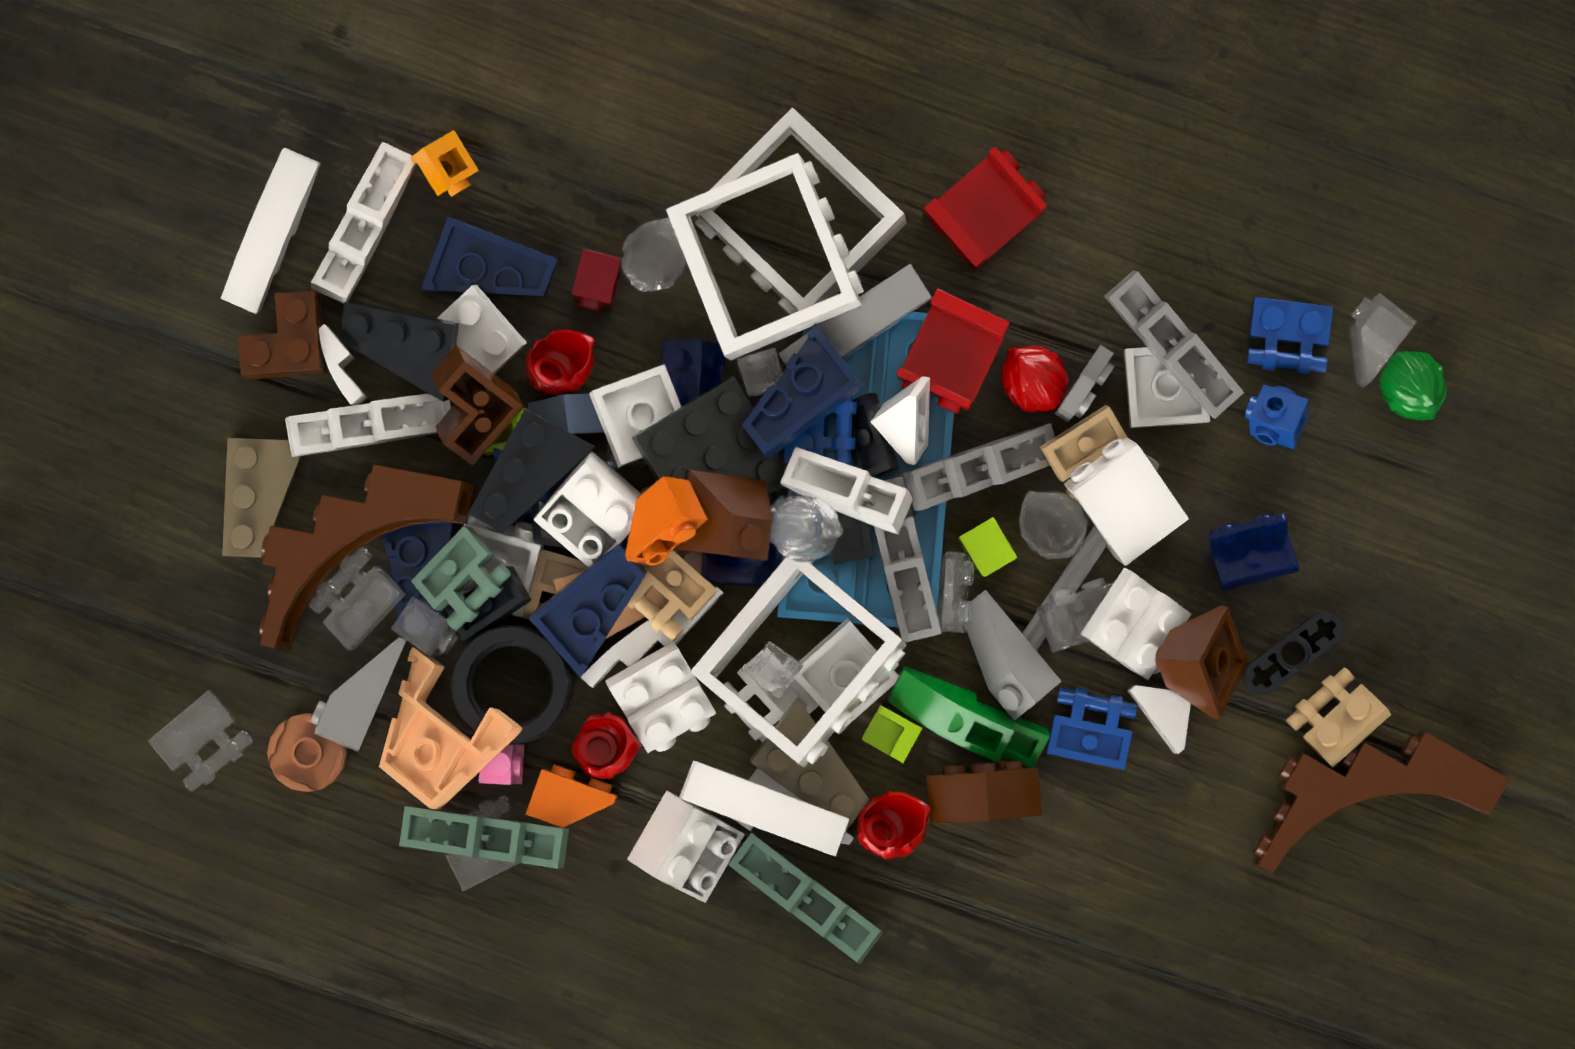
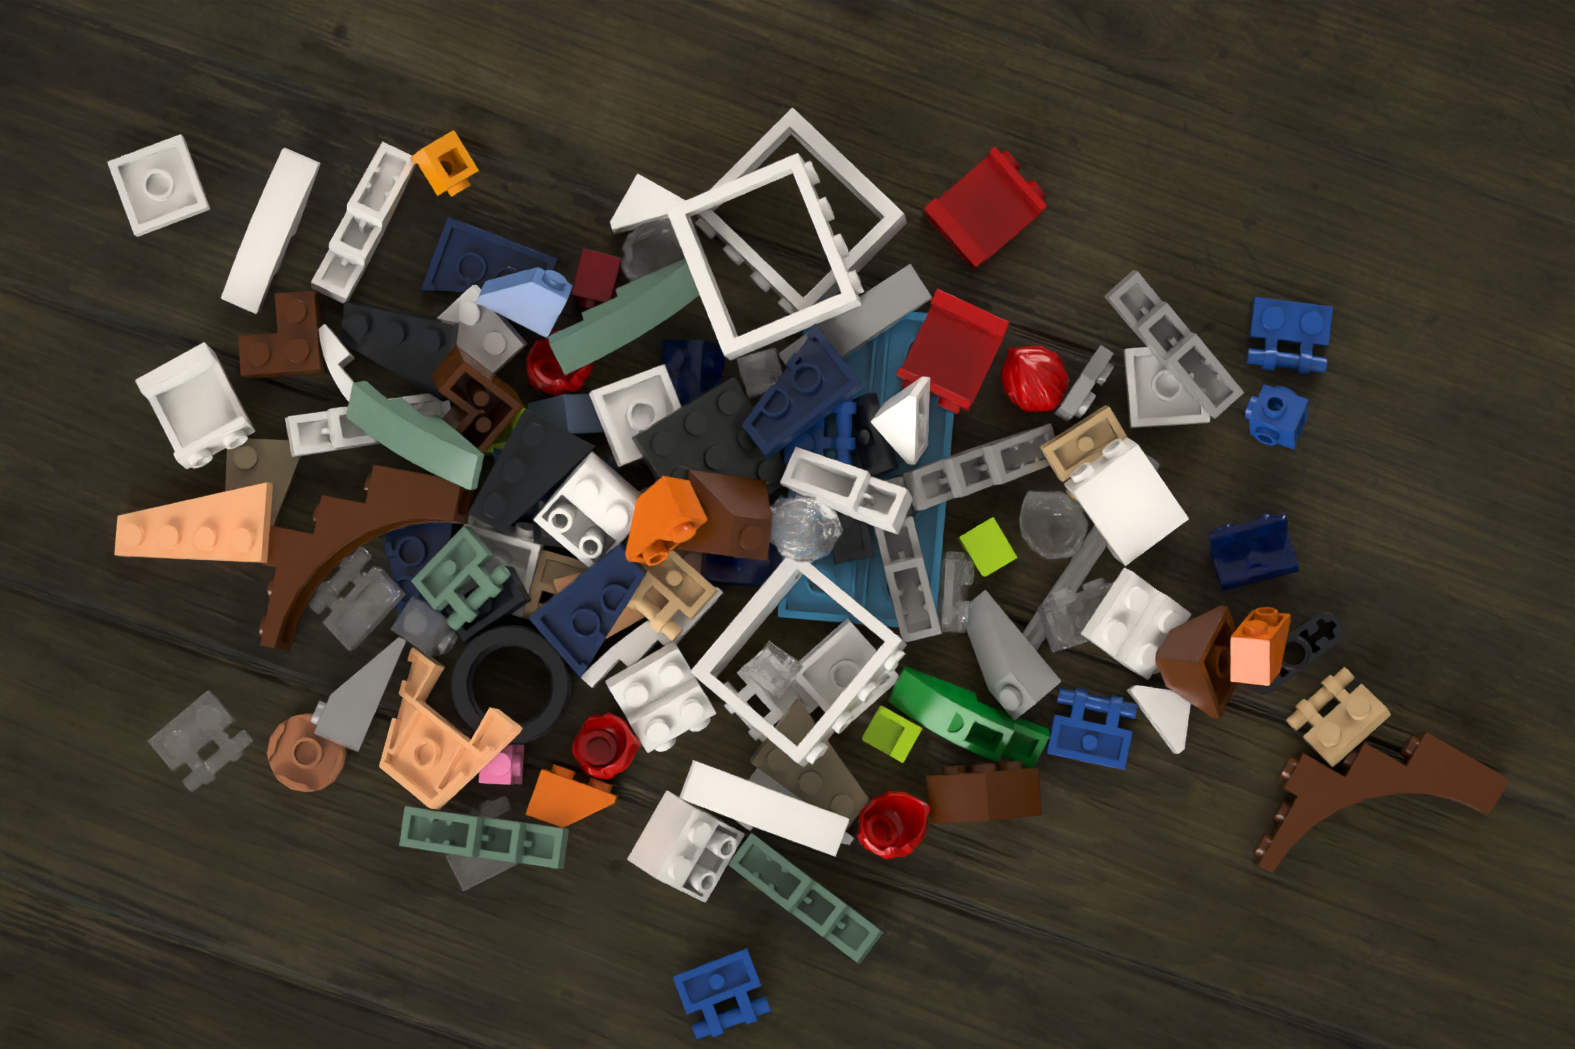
(158, 185): none -> white plate
(196, 406): none -> white panel
(210, 527): none -> light nougat wing
(417, 438): none -> sand green slope
(528, 298): none -> slope
(621, 320): none -> sand green slope
(642, 204): none -> white slope
(716, 982): none -> blue plate
(1259, 646): none -> orange slope
(1376, 335): clear slope -> none
(1413, 385): green hair -> none

